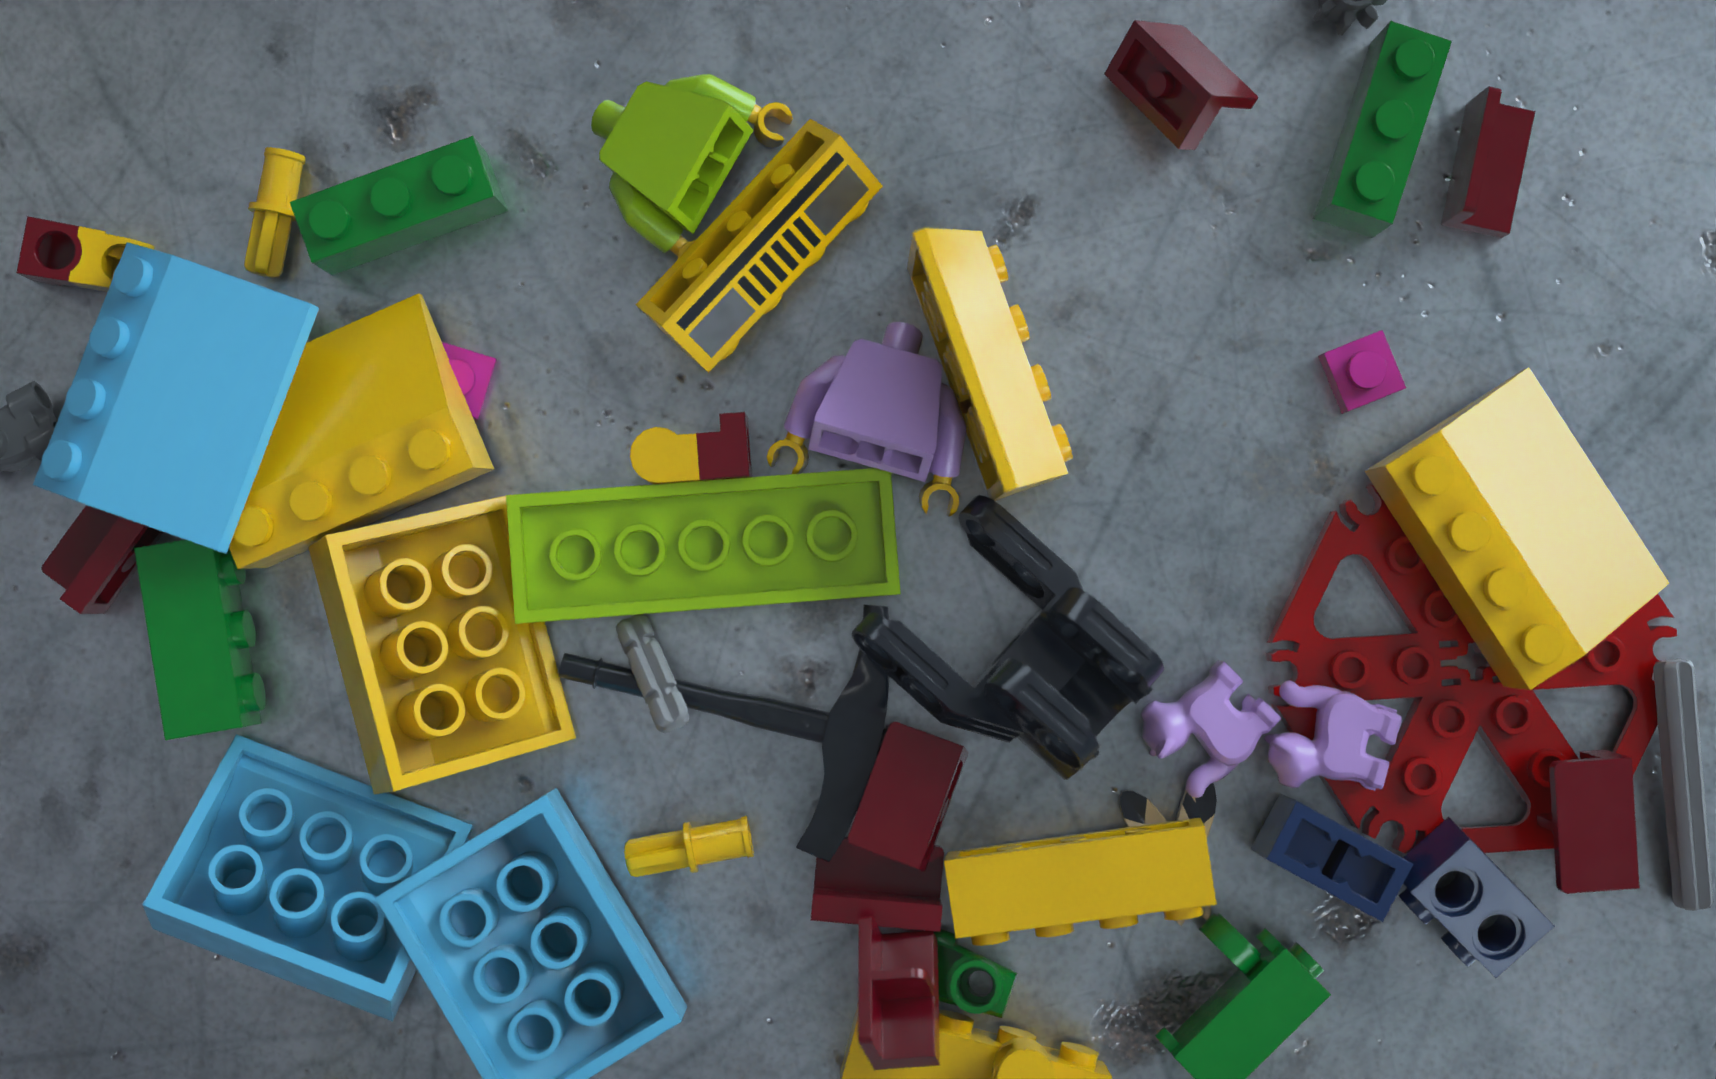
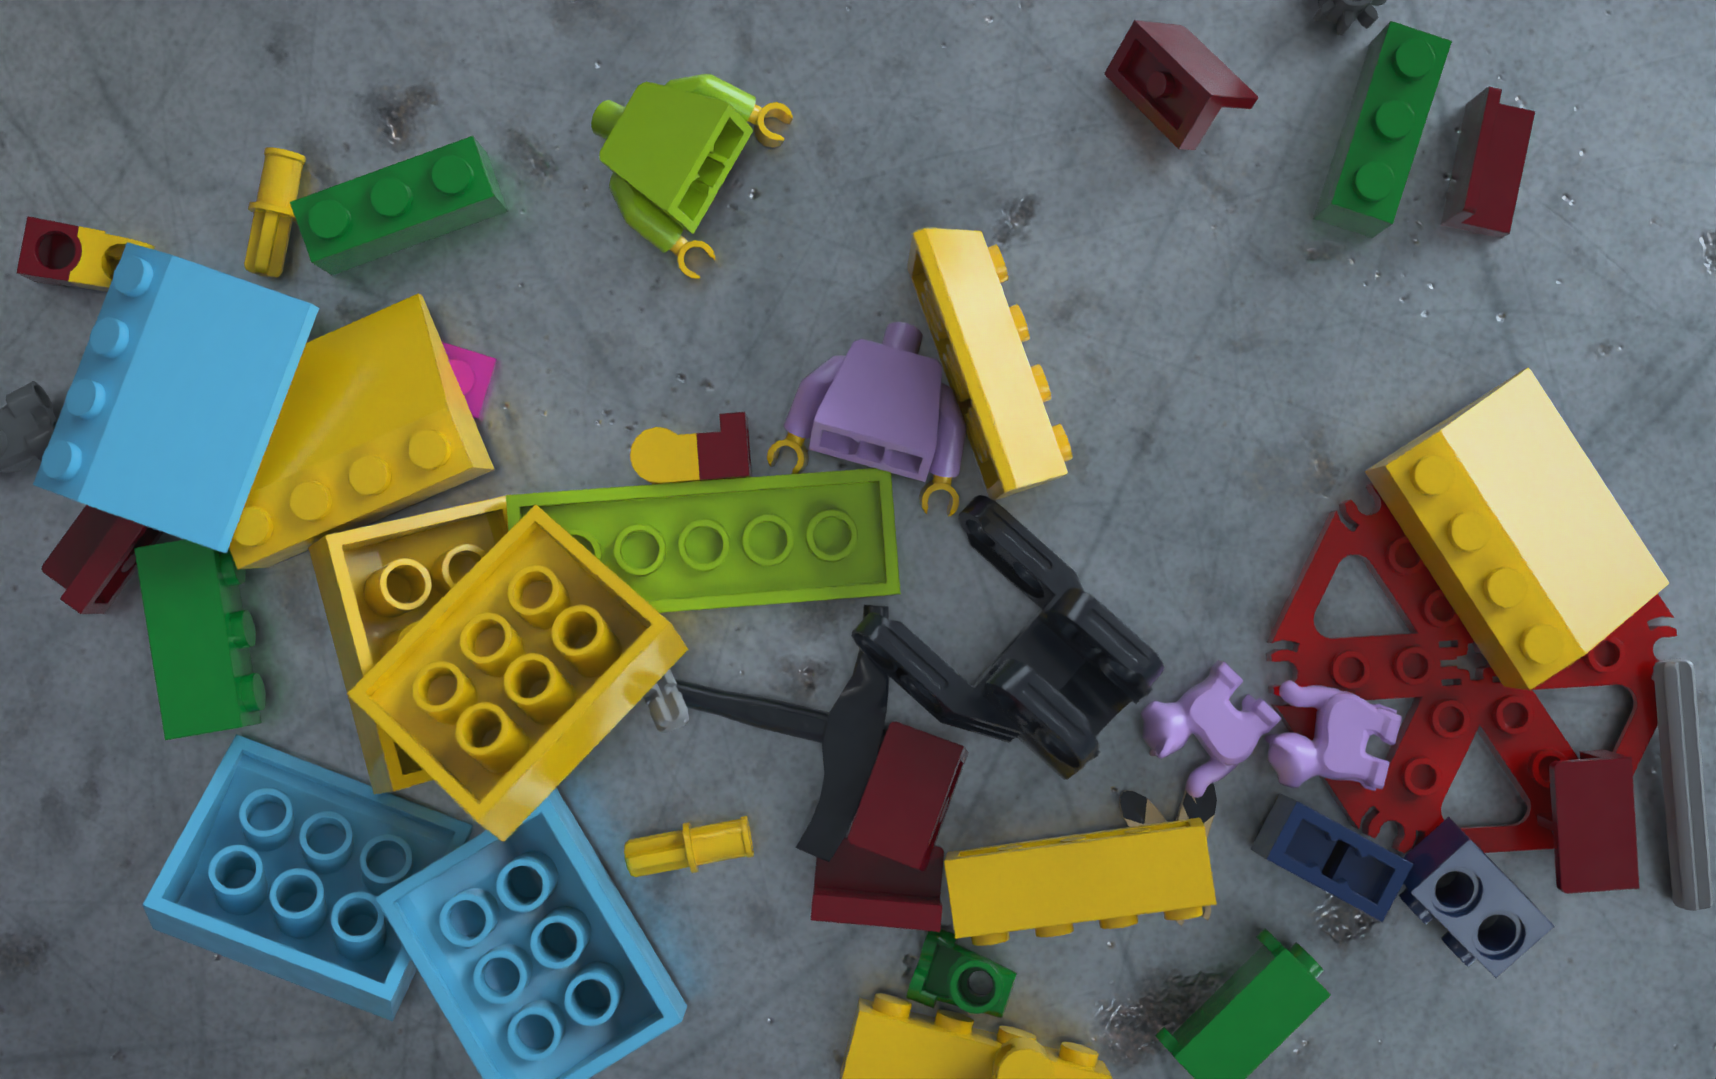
(519, 672): none -> yellow slope
(760, 244): yellow brick -> none
(898, 997): dark red panel -> none
(1231, 943): green tile -> none
(1362, 371): dark pink plate -> none

